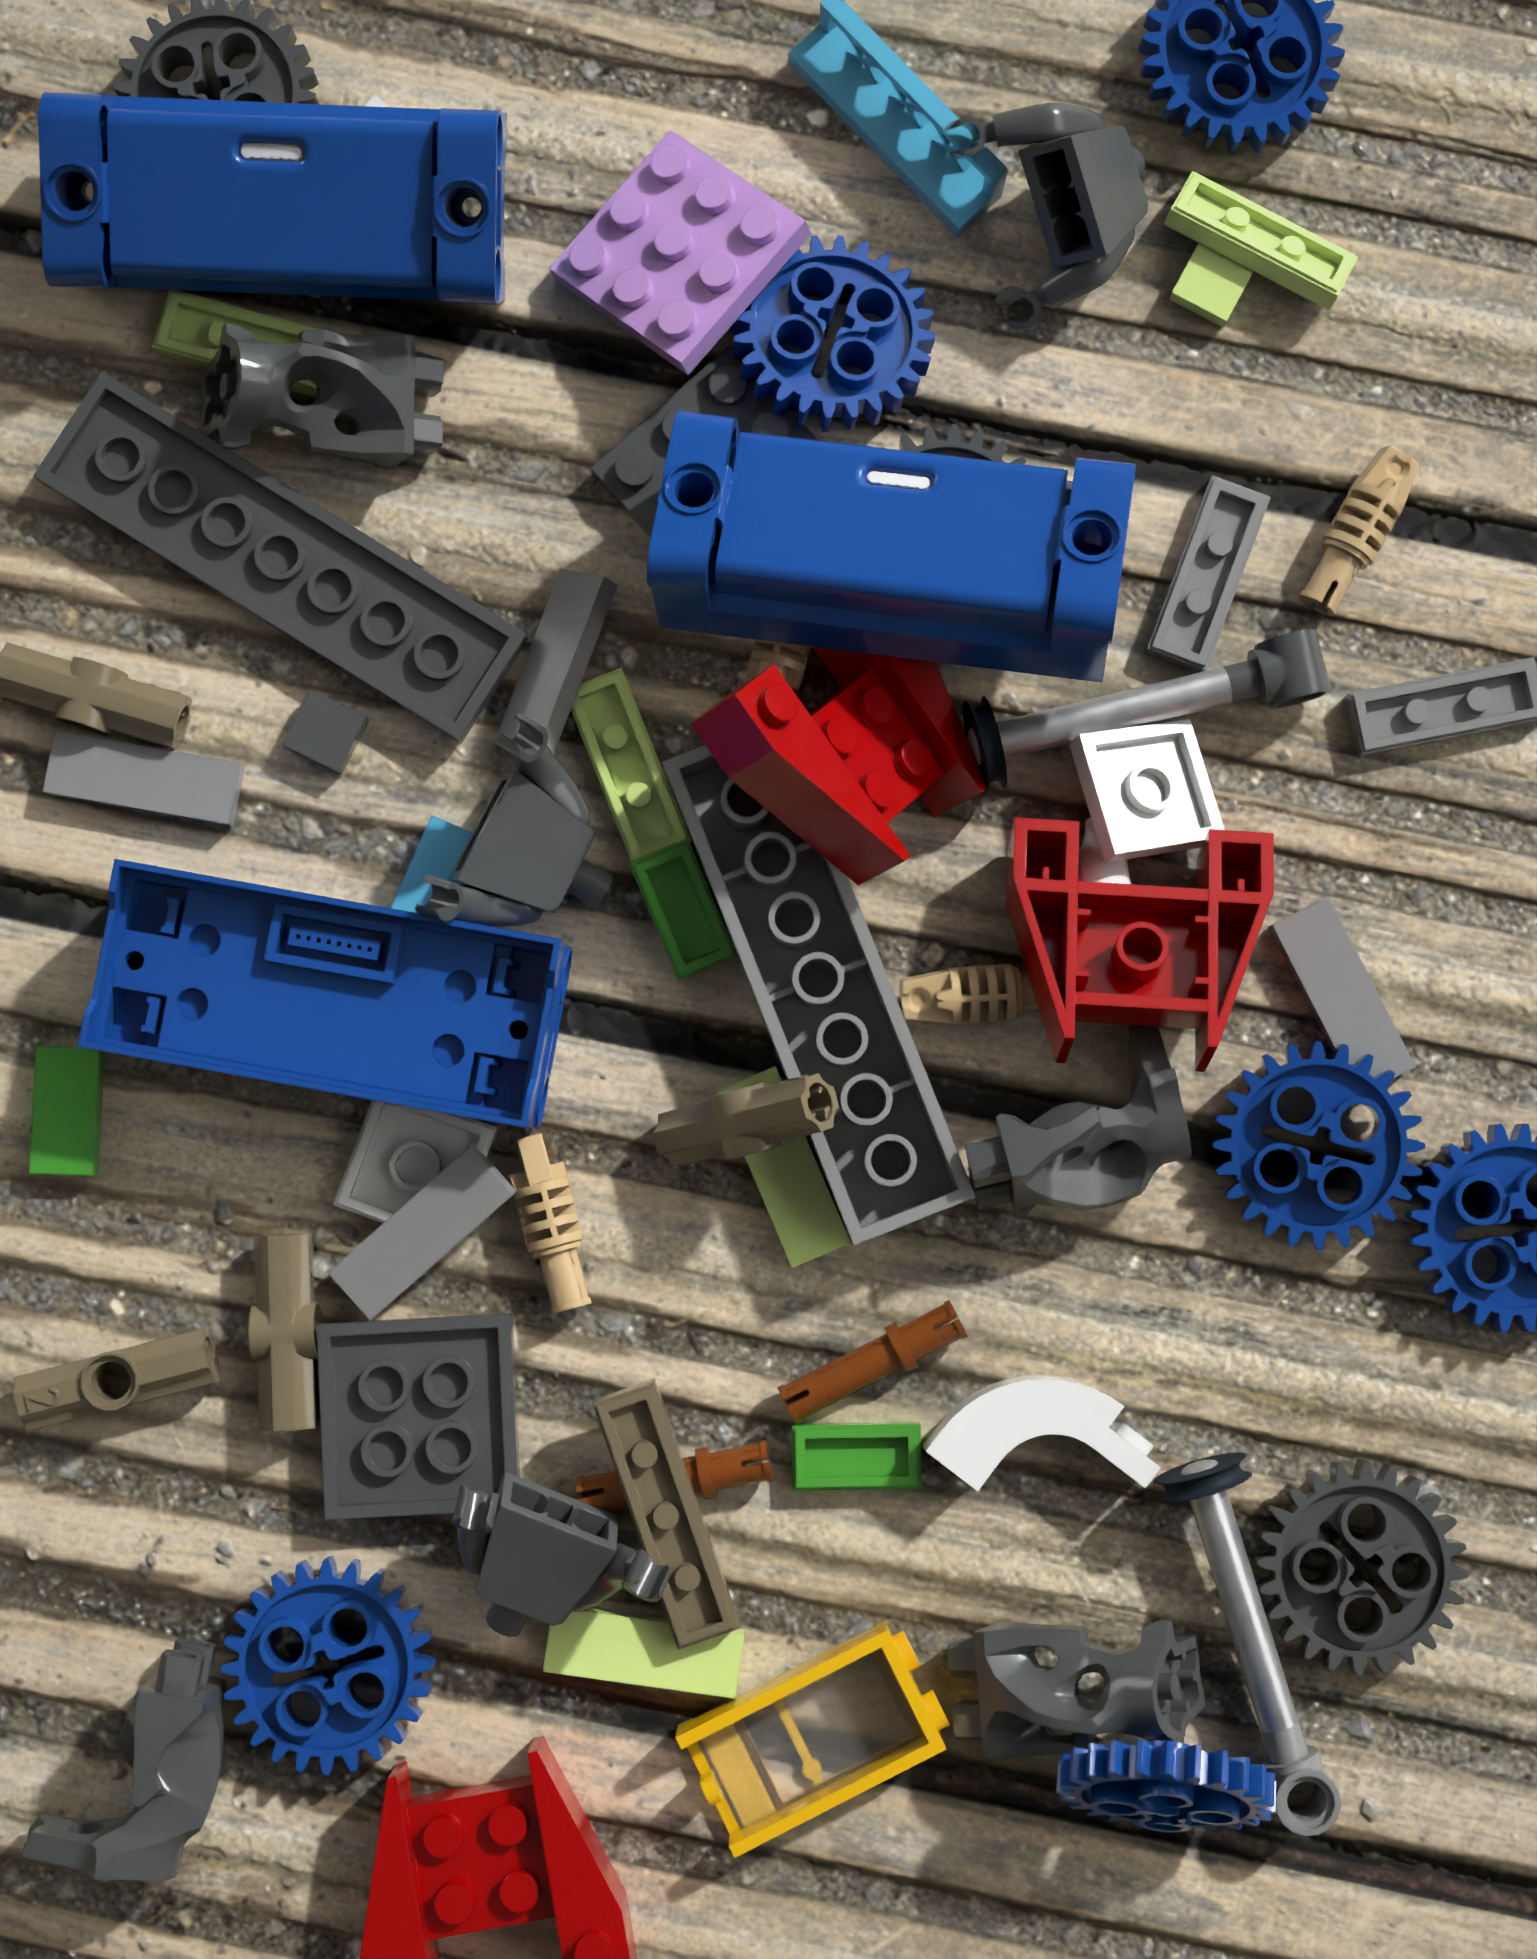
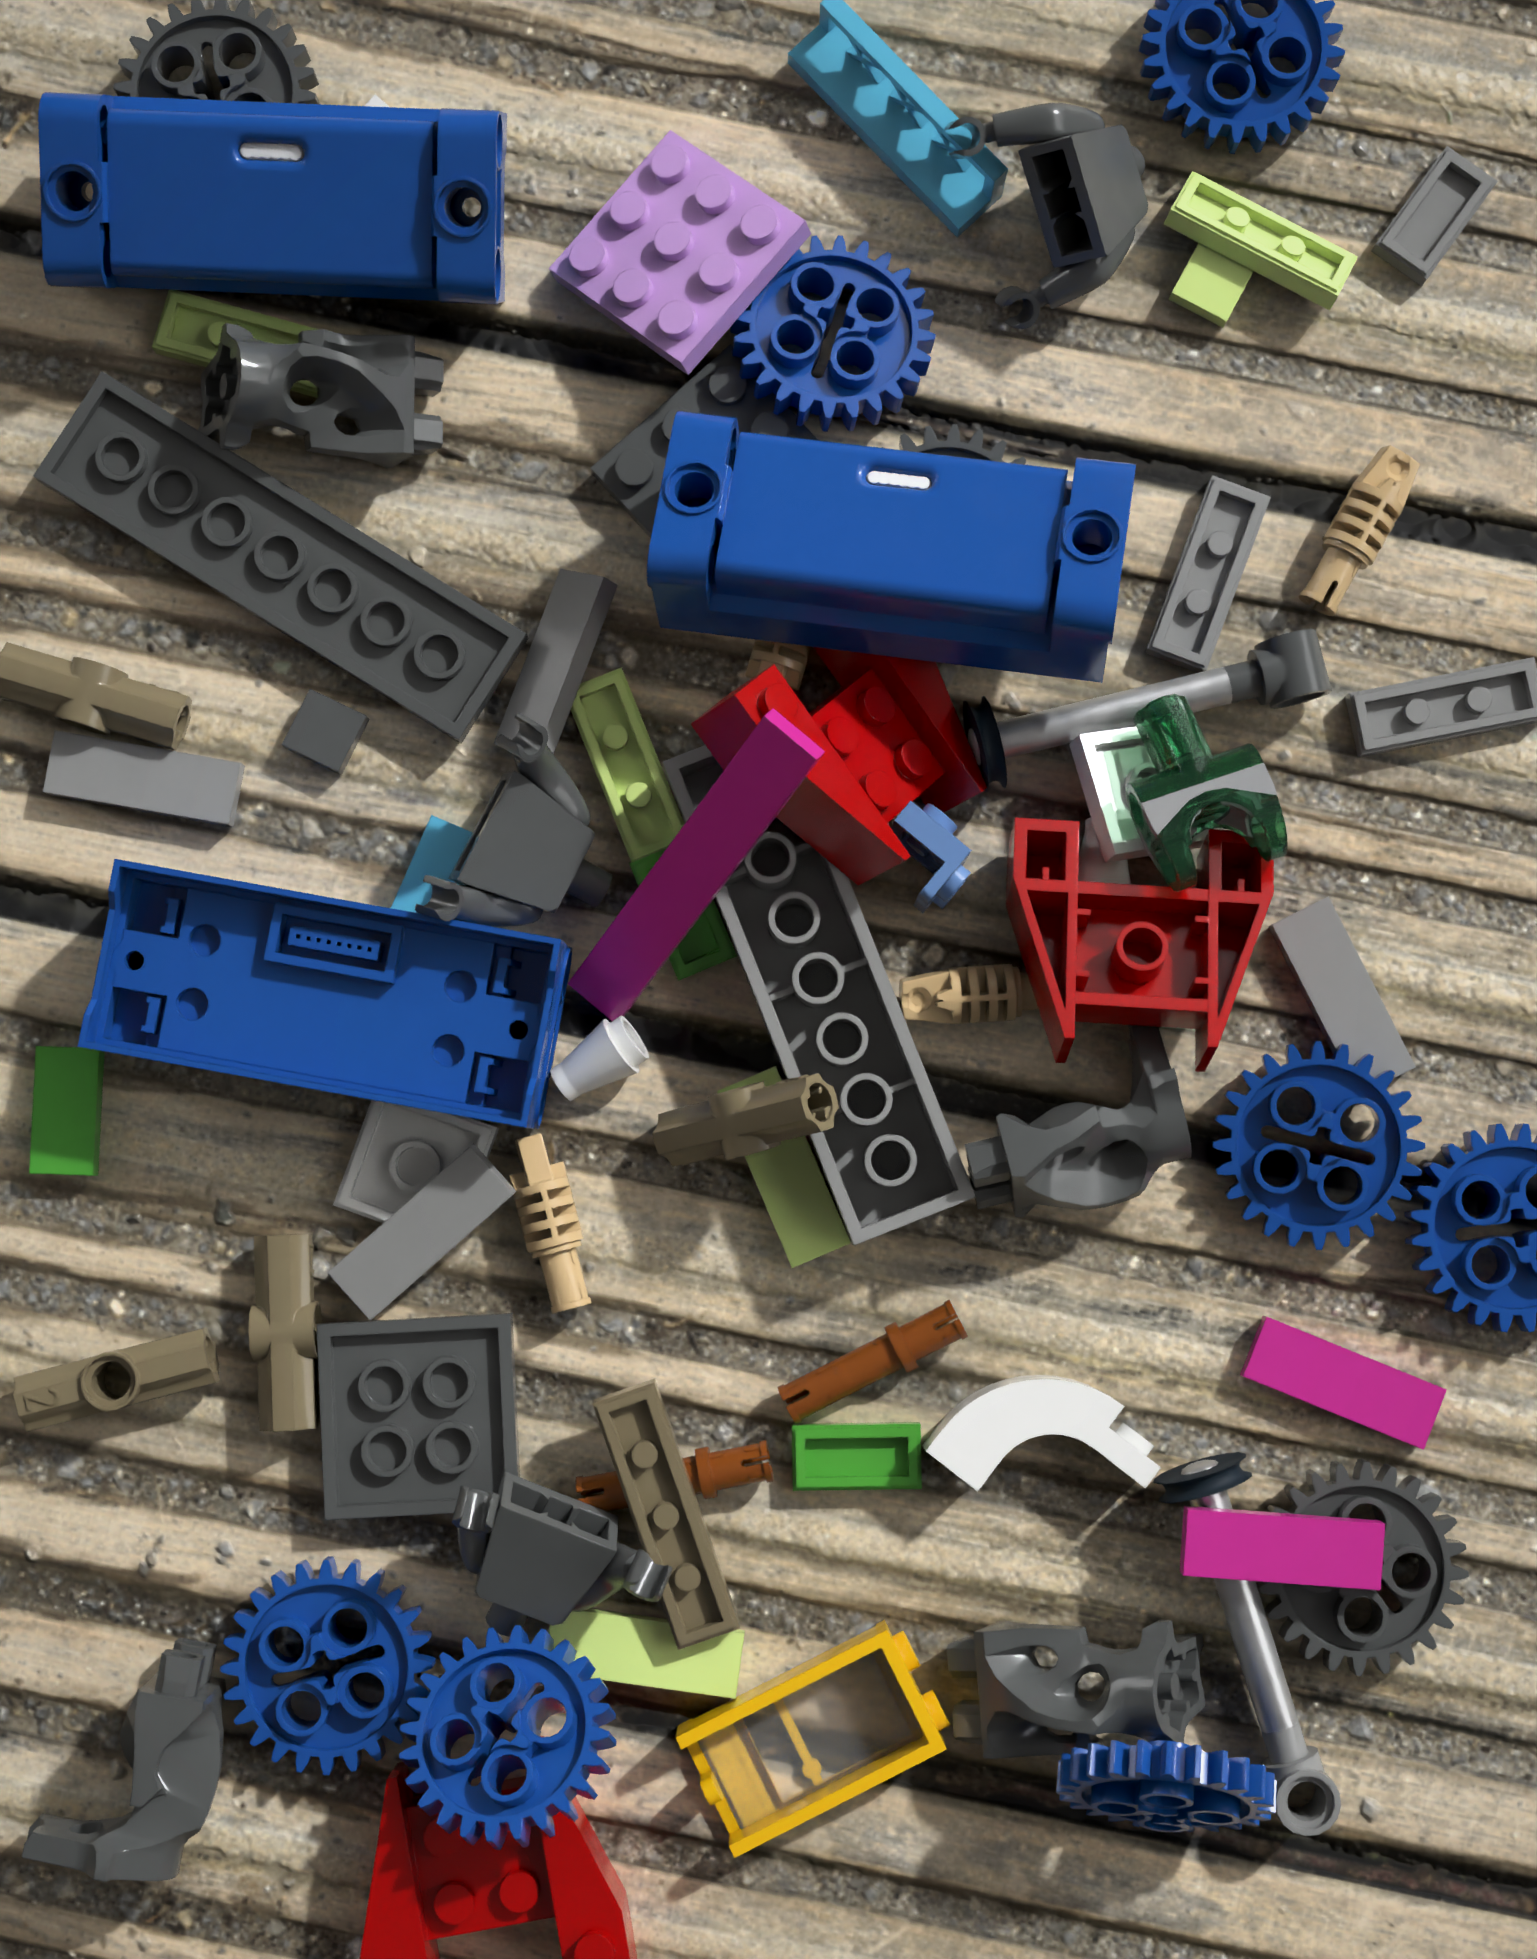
(554, 1764): none -> blue gear
(600, 1059): none -> white cone
(696, 864): none -> dark pink tile
(931, 842): none -> medium blue bracket
(1198, 792): none -> clear green connector
(1282, 1548): none -> dark pink tile
(1343, 1382): none -> dark pink tile
(1434, 216): none -> light grey tile

